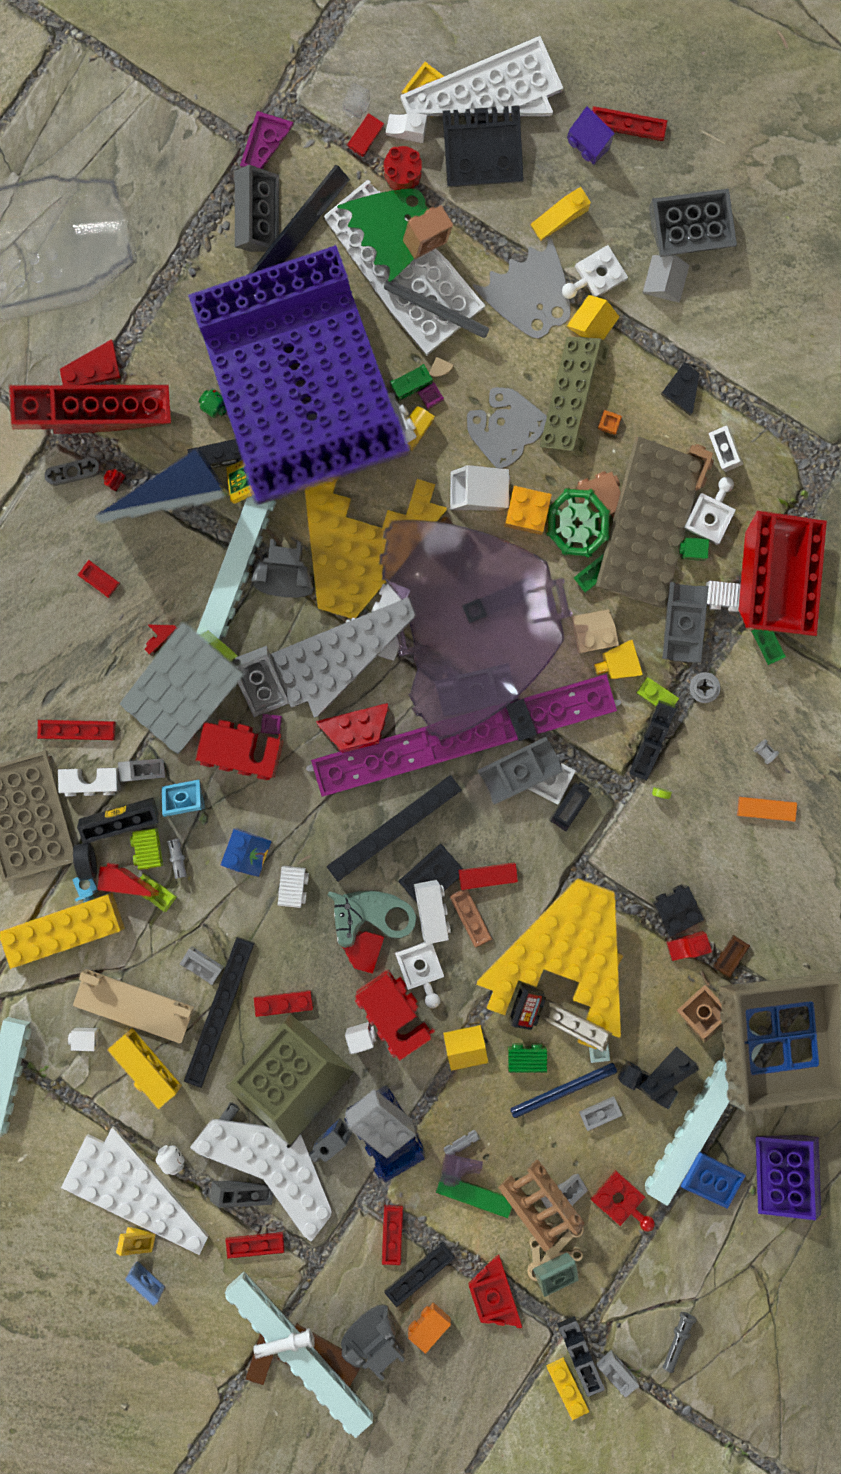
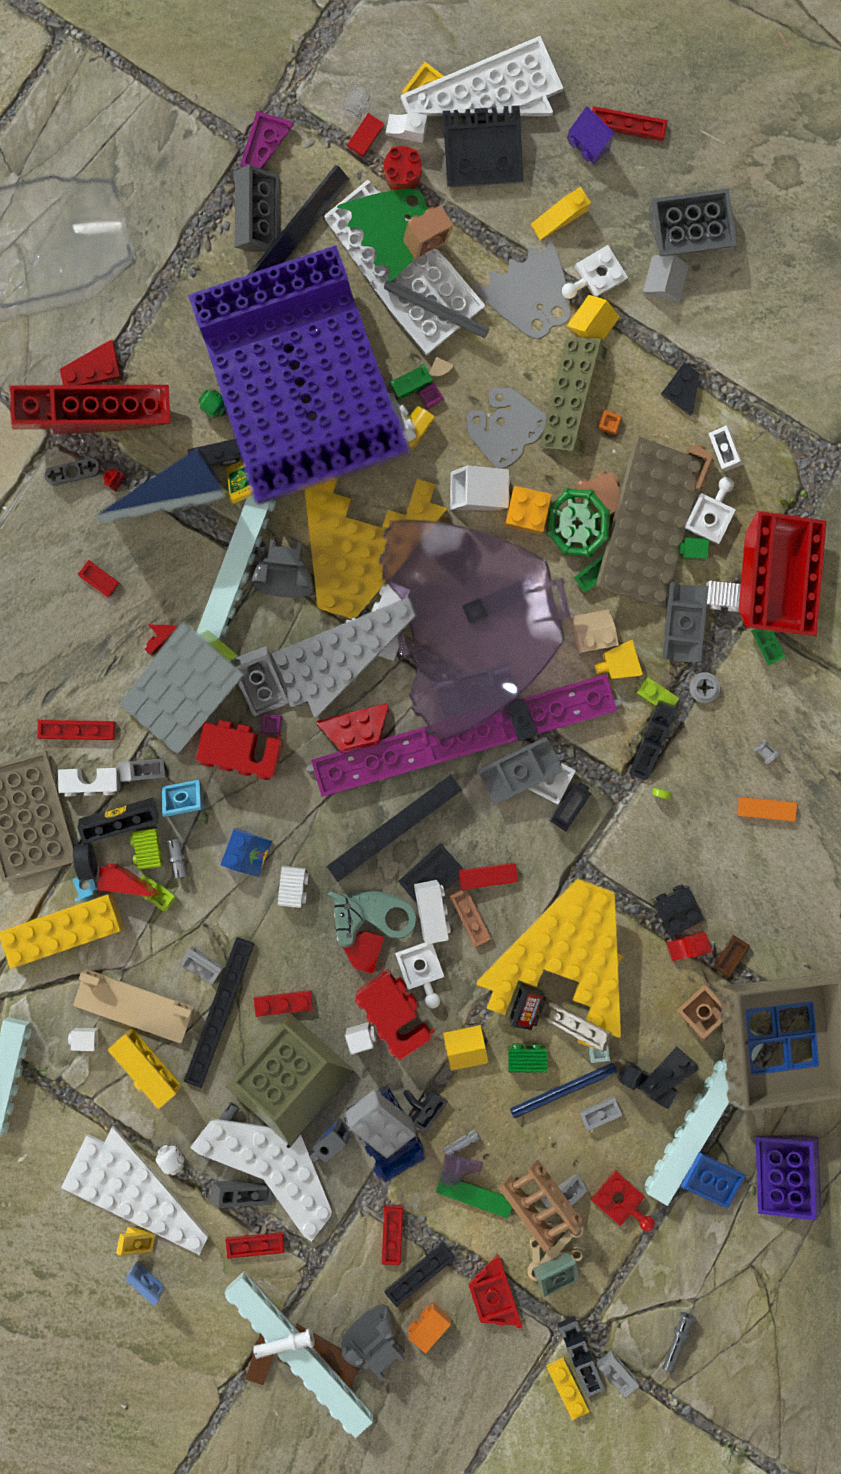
(426, 1111): none -> black plate

